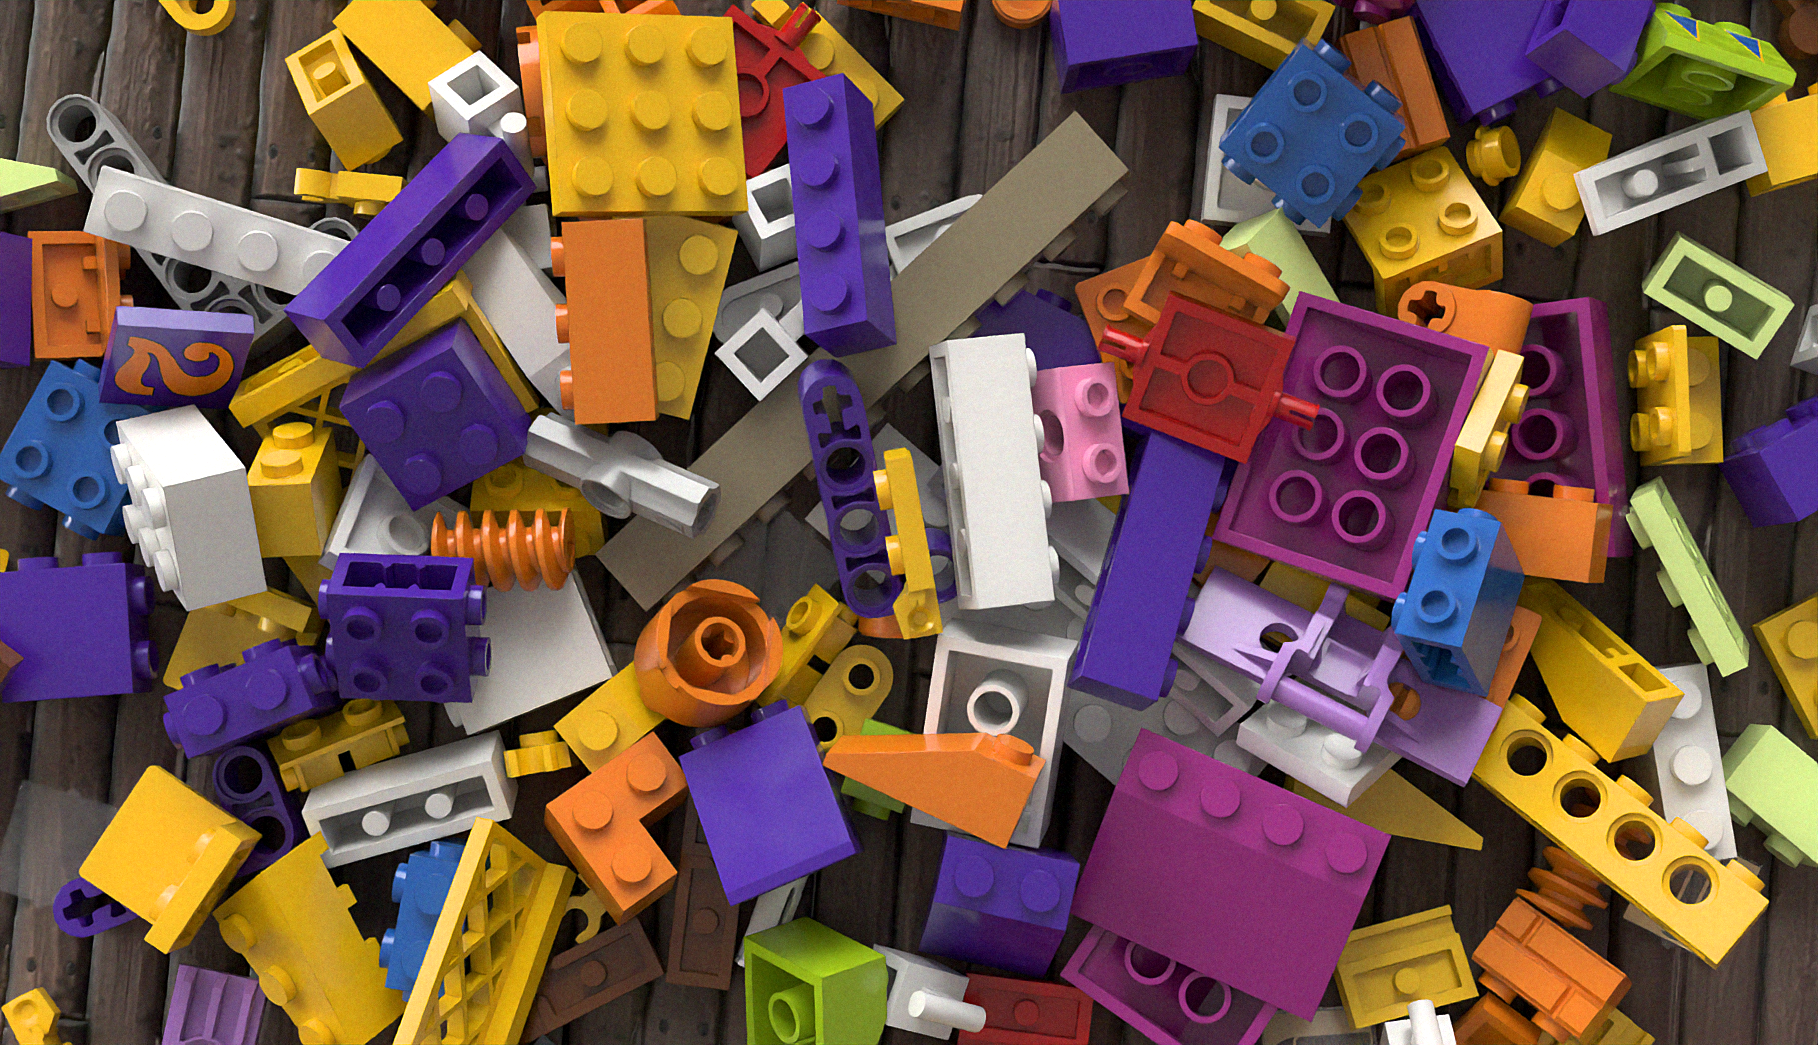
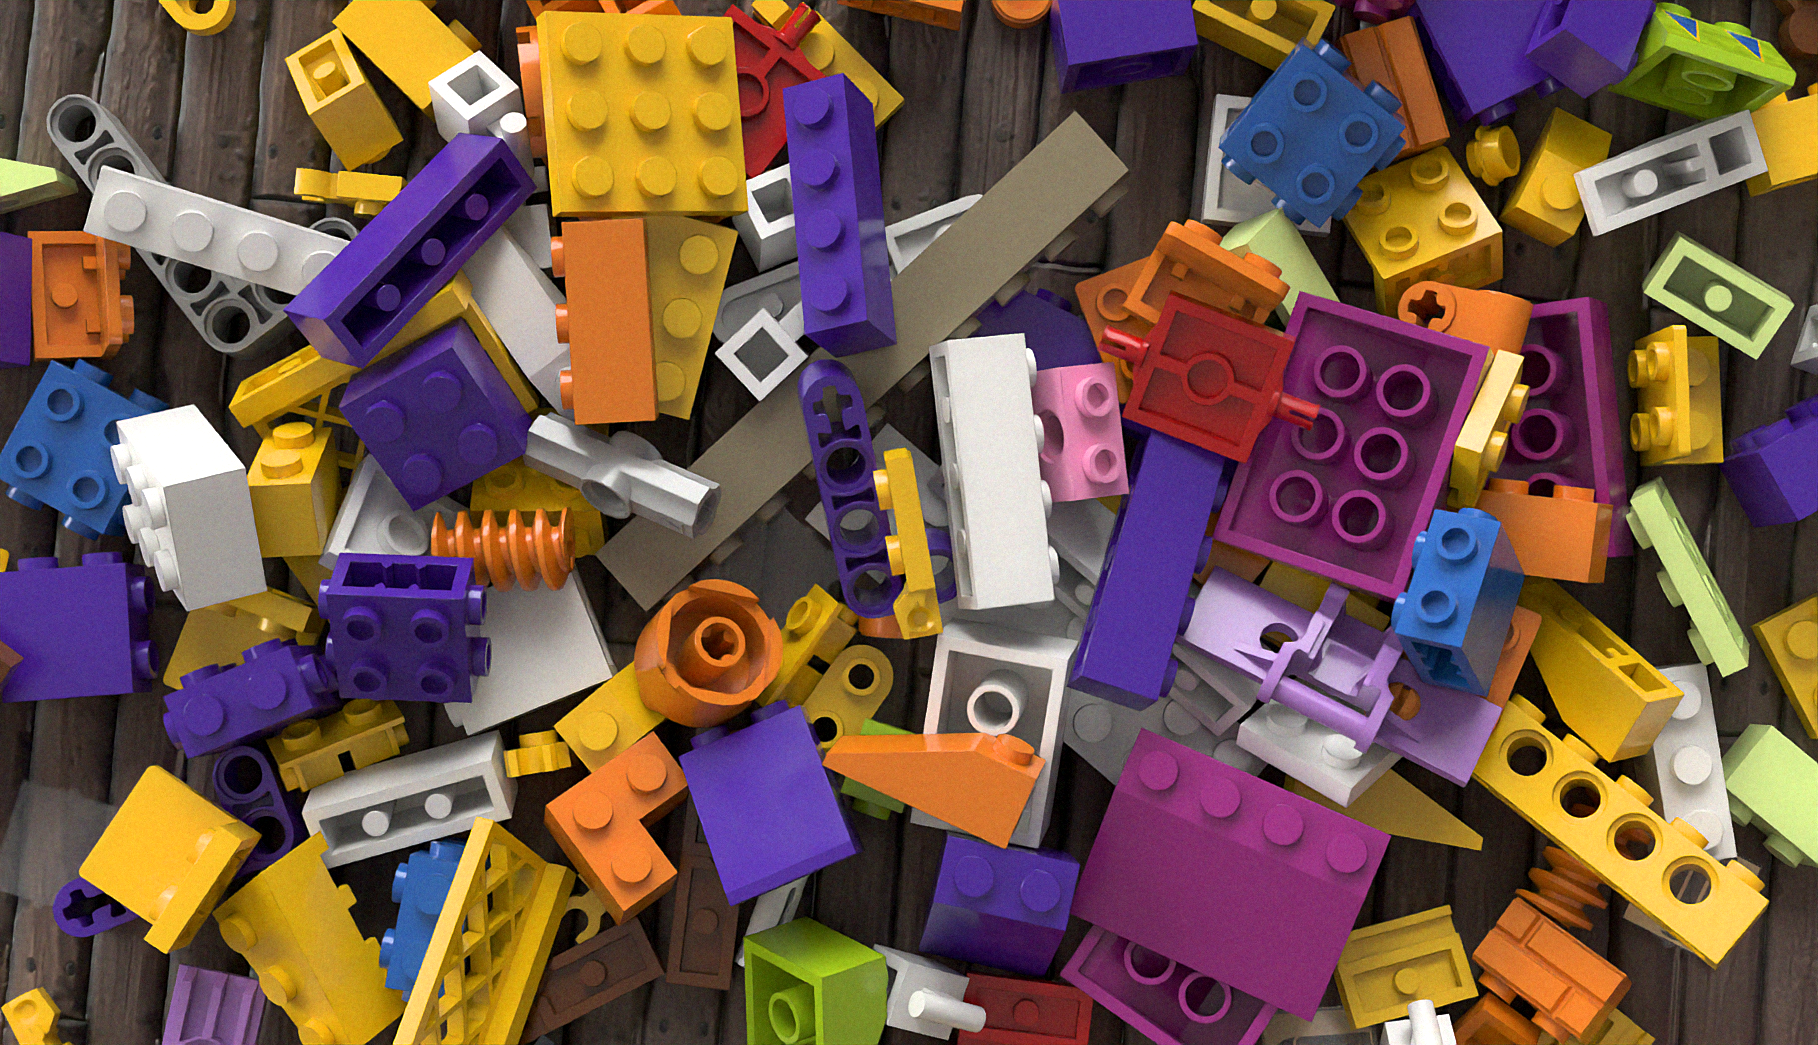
(174, 357): dark purple tile -> none

